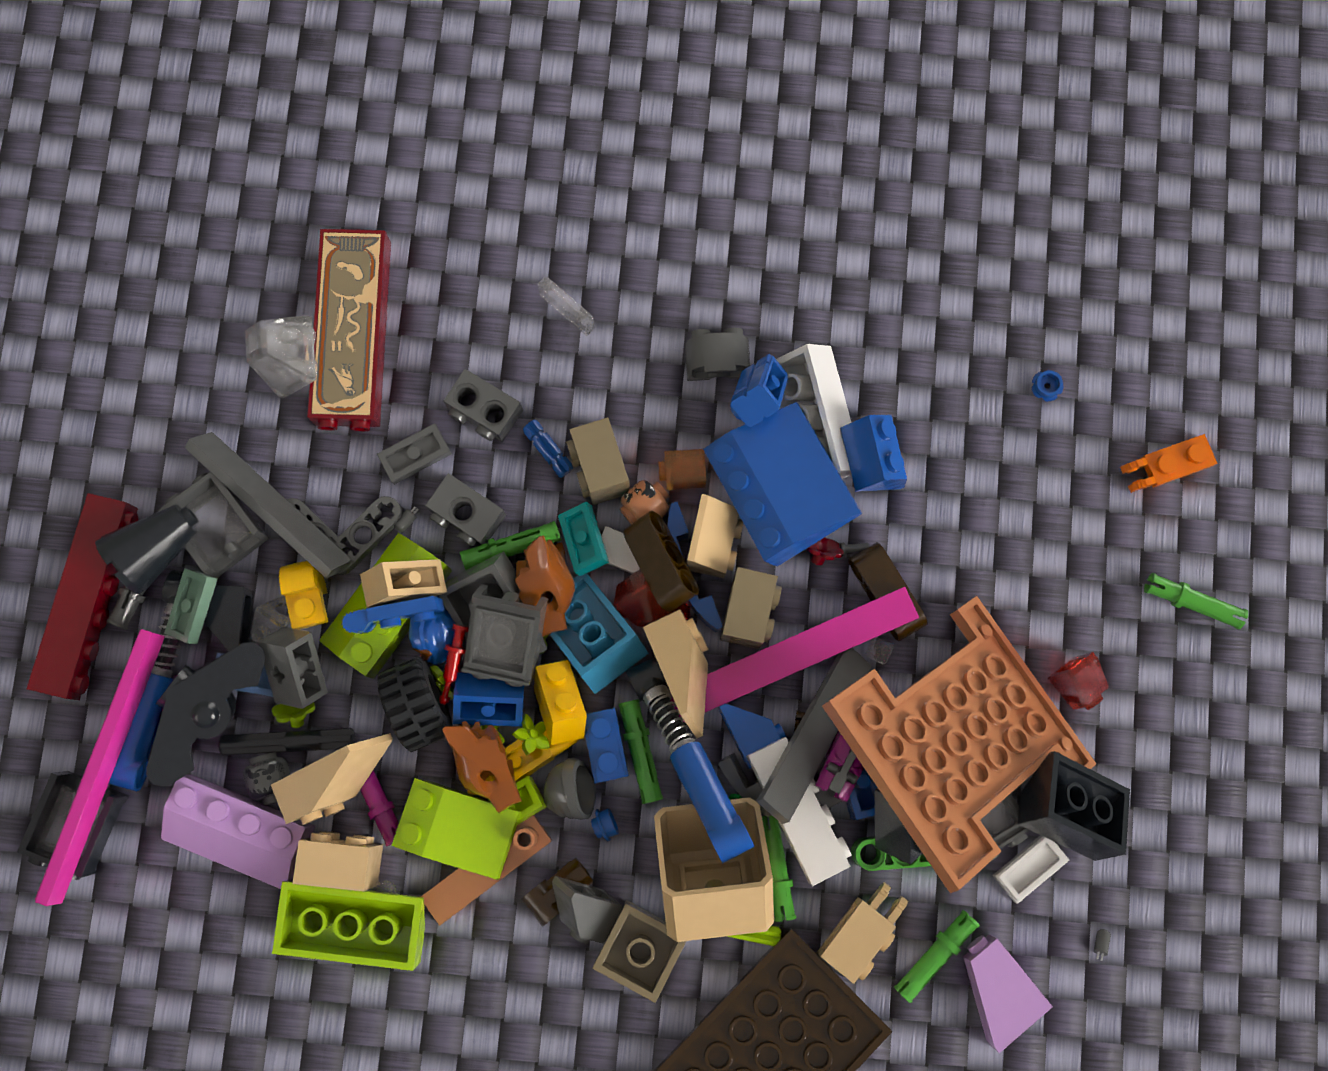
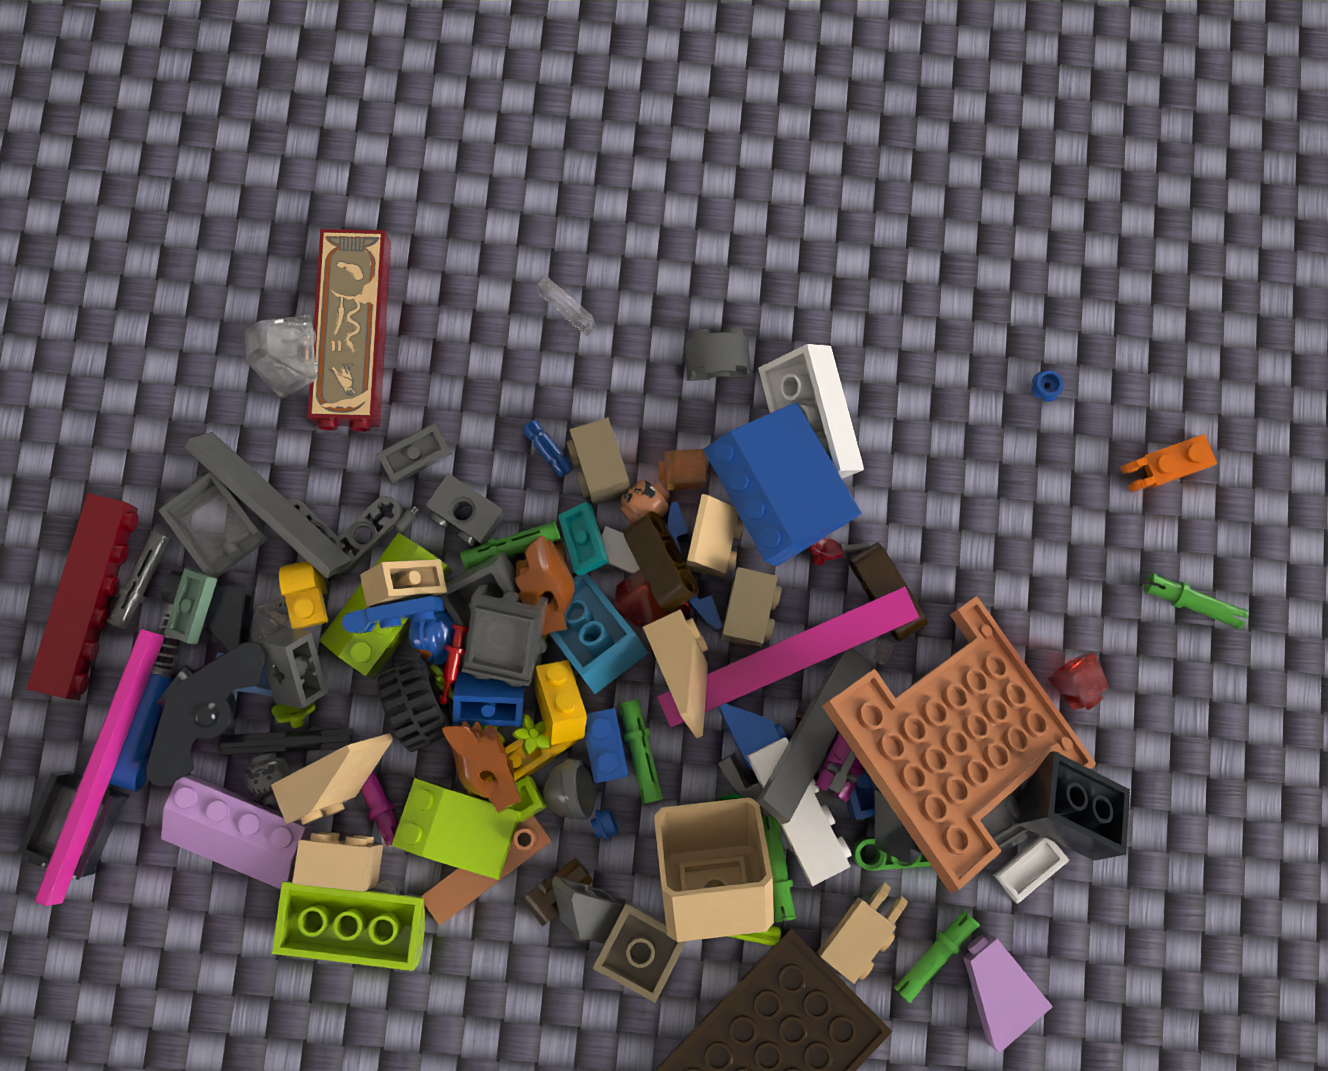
(147, 546): black cone -> none
(487, 400): dark grey brick -> none
(691, 764): blue piece -> none
(759, 391): blue brick -> none
(874, 454): blue slope -> none
(1102, 943): dark grey piece -> none

